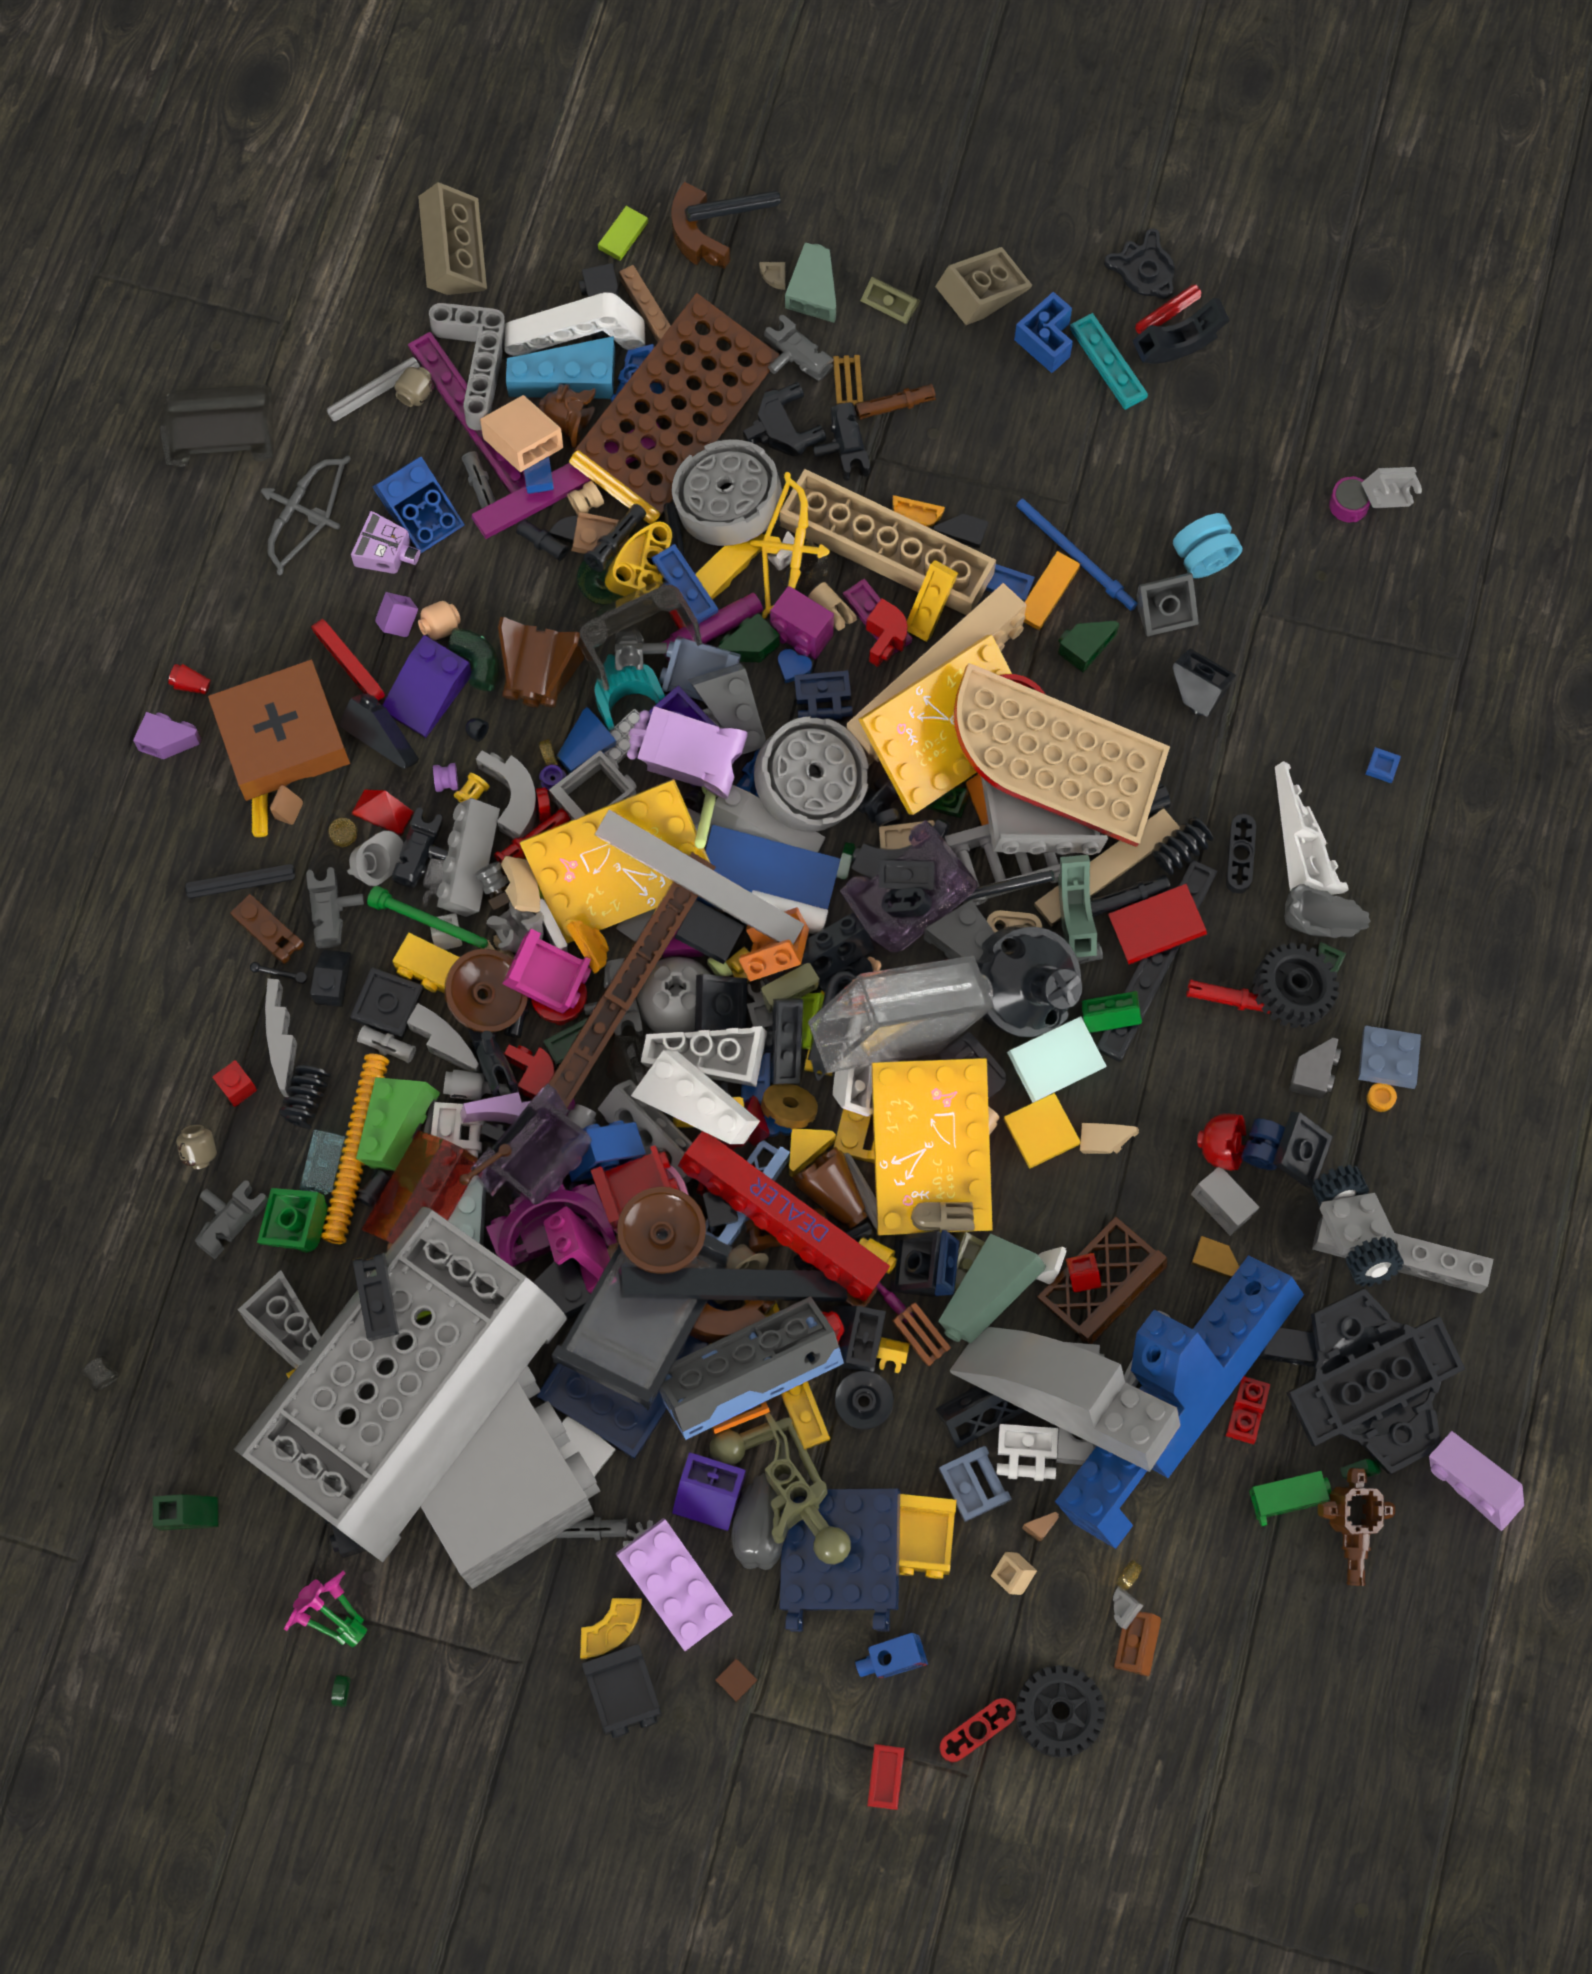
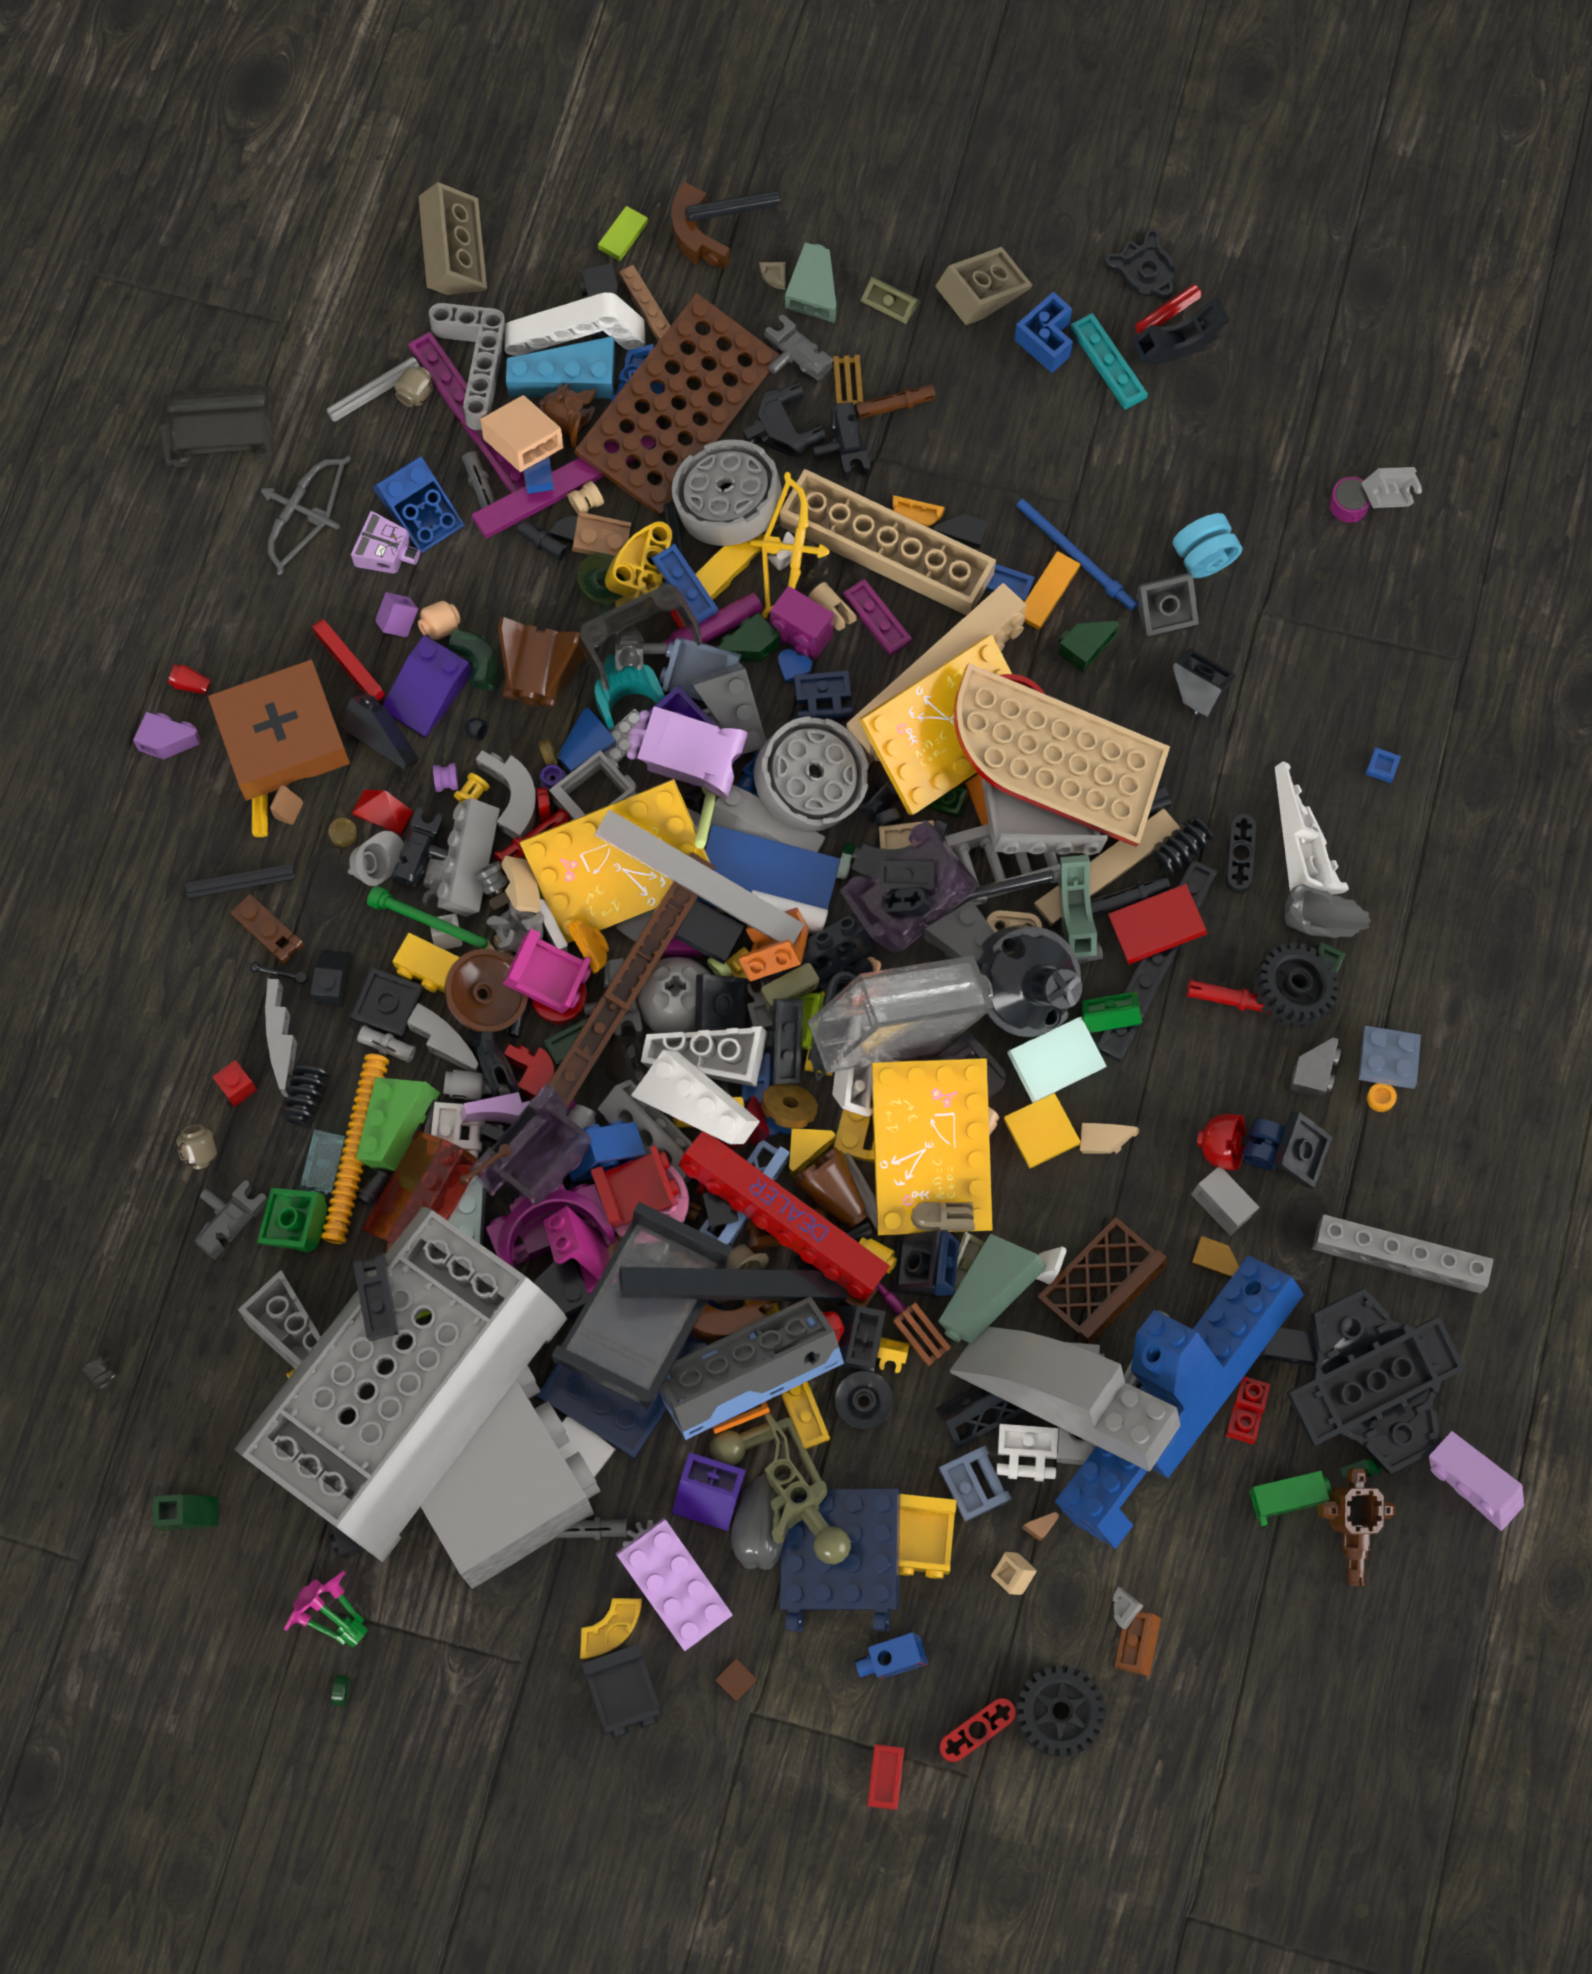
(327, 908): dark grey piece -> none
(608, 544): black pin -> none
(612, 485): yellow axle -> none
(659, 1211): reddish brown dish -> none
(890, 627): red brick -> none
(931, 600): yellow plate -> none
(1083, 1272): red slope -> none
(1129, 1575): clear yellow tile -> none
(1358, 1225): plate -> none

